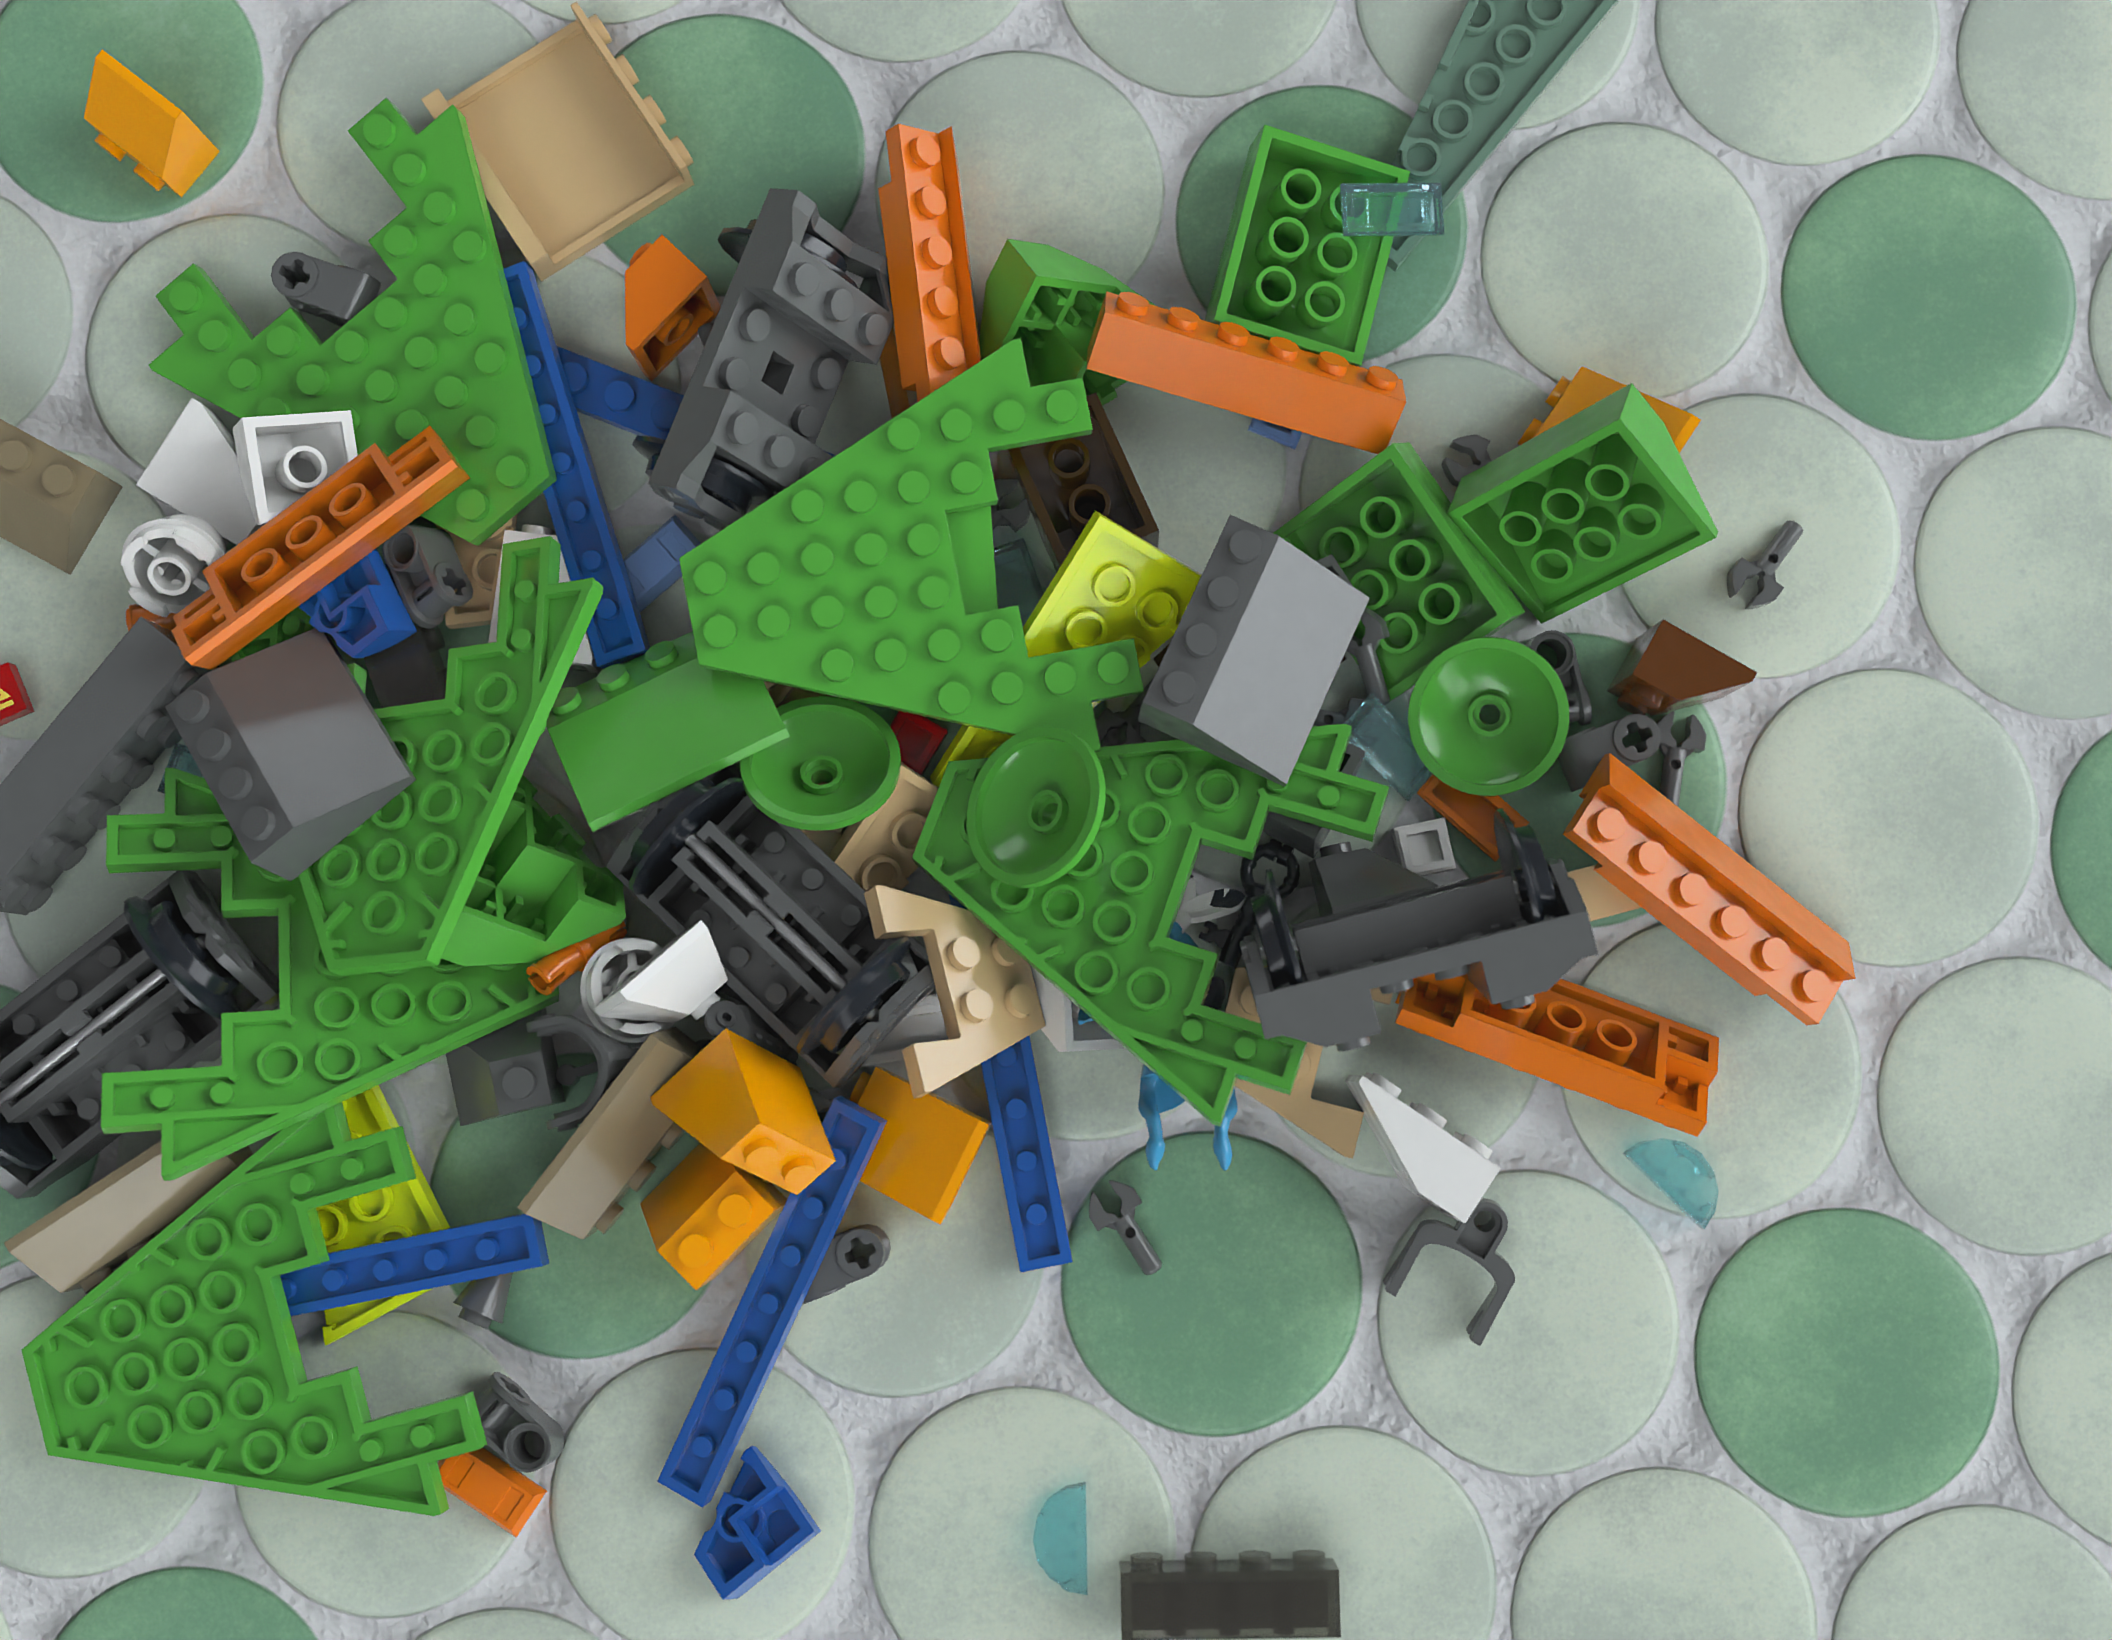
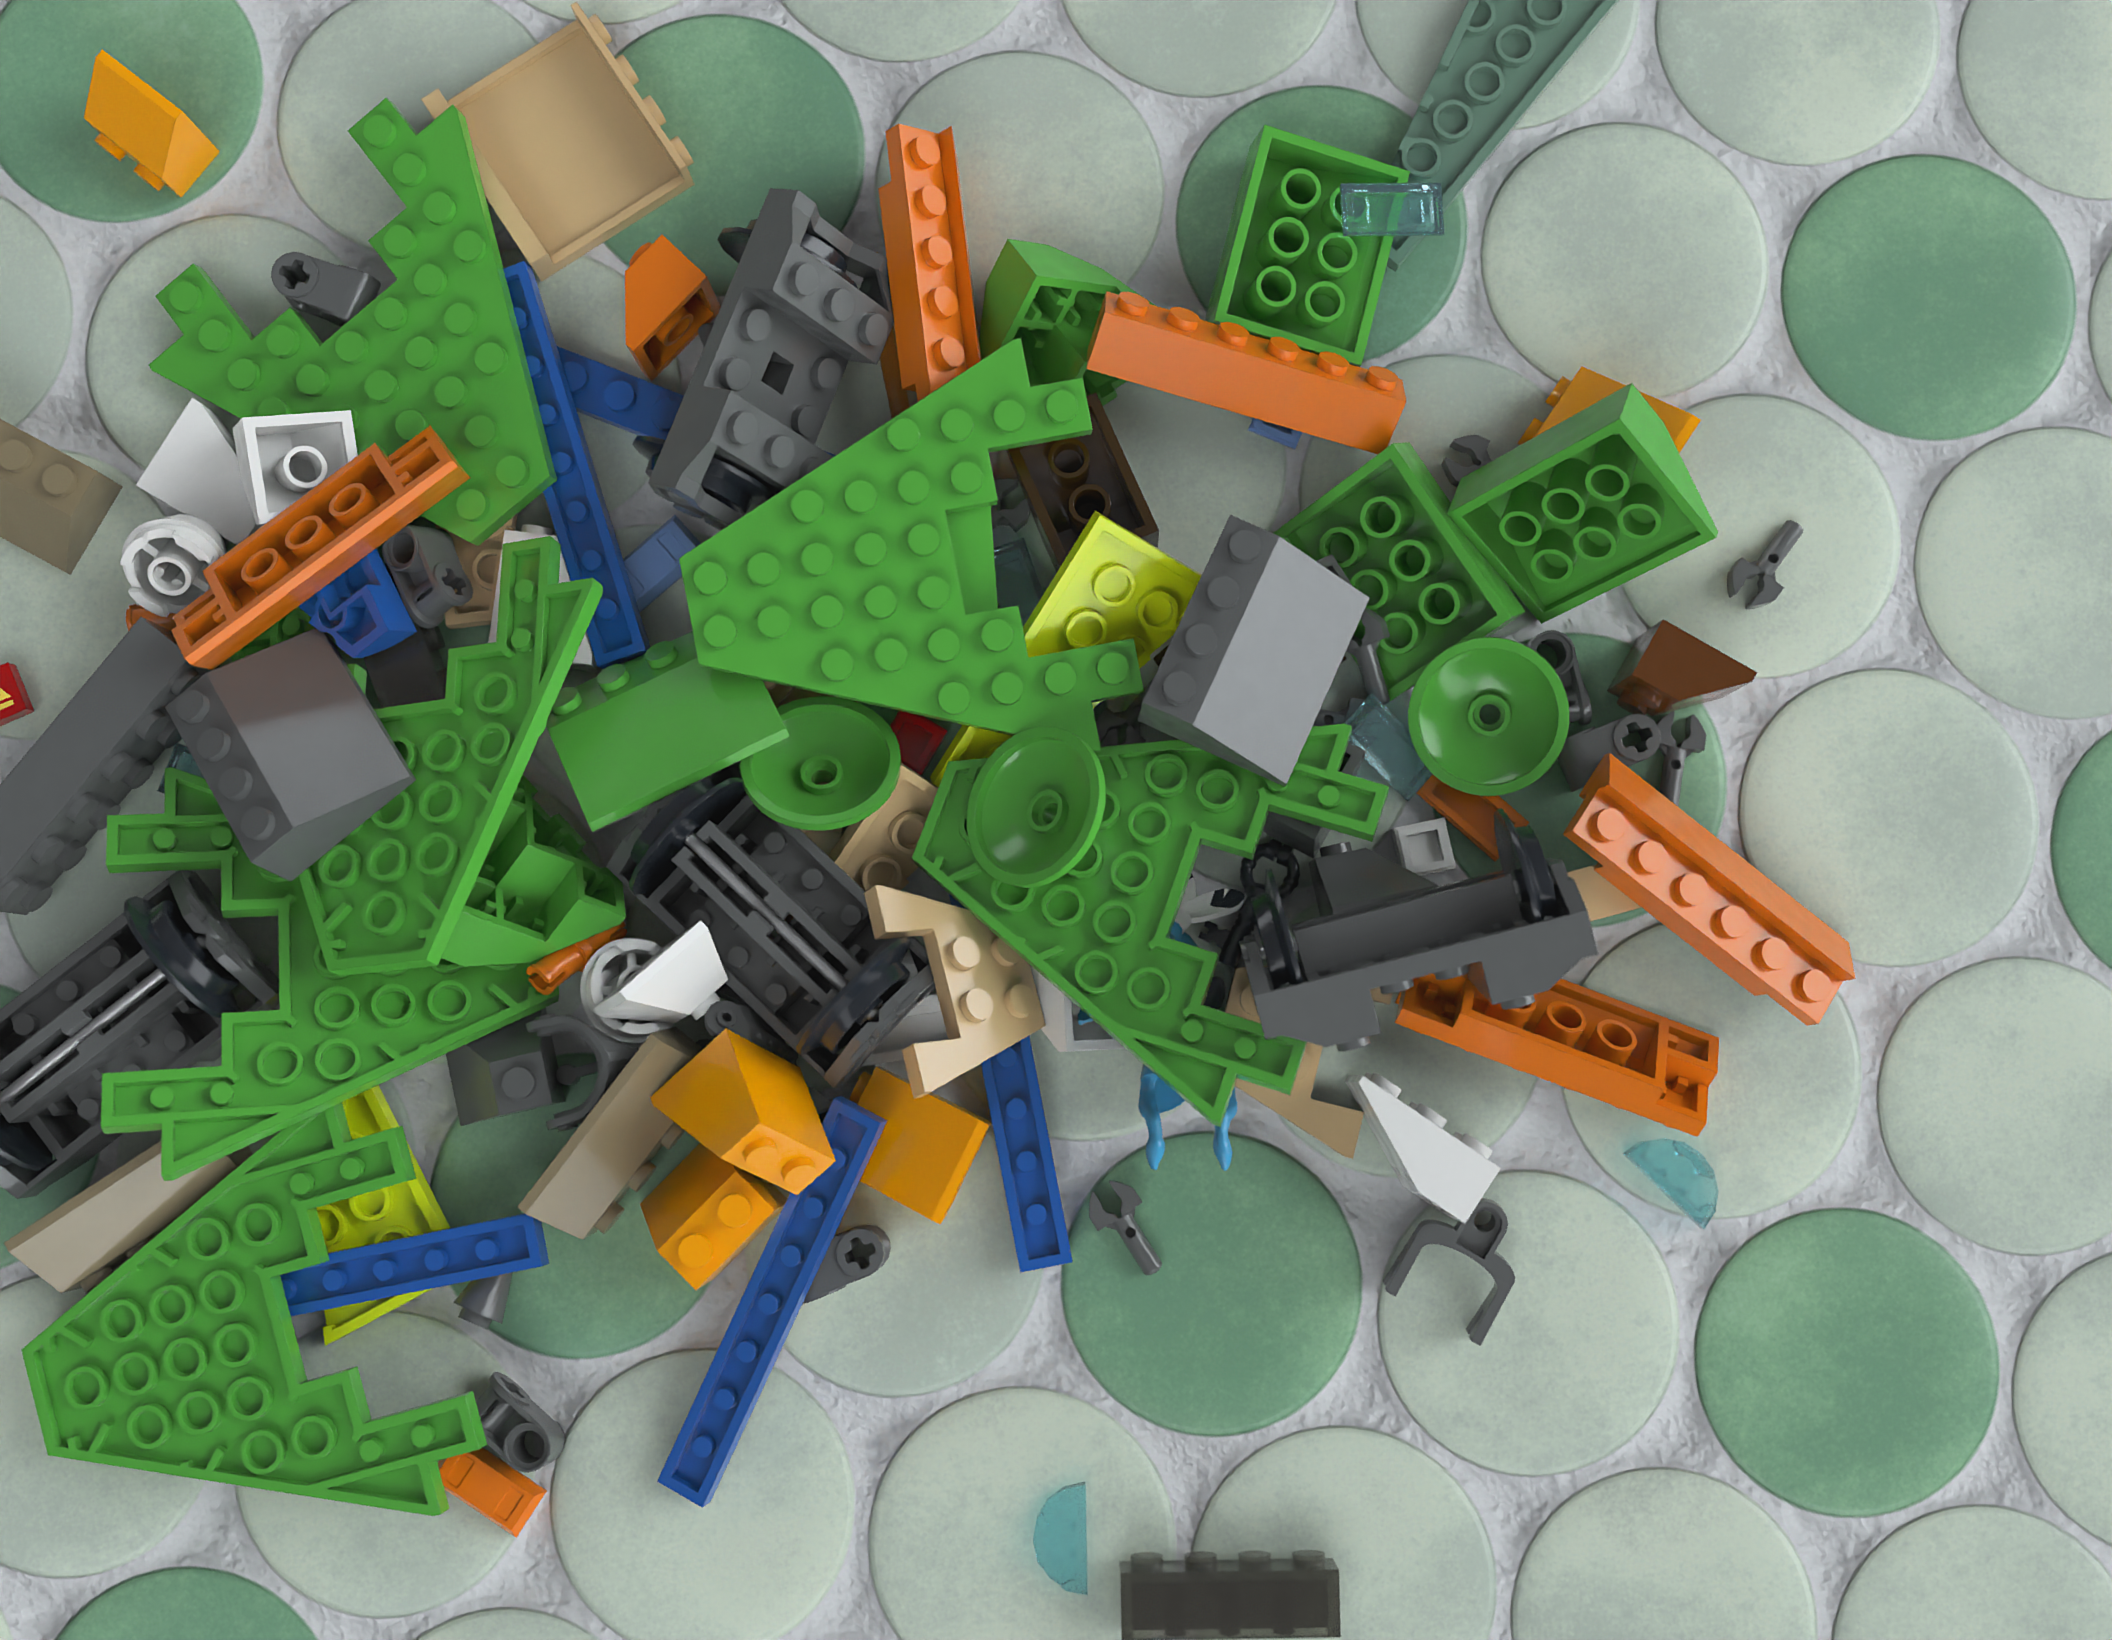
(754, 1528): blue slope -> none

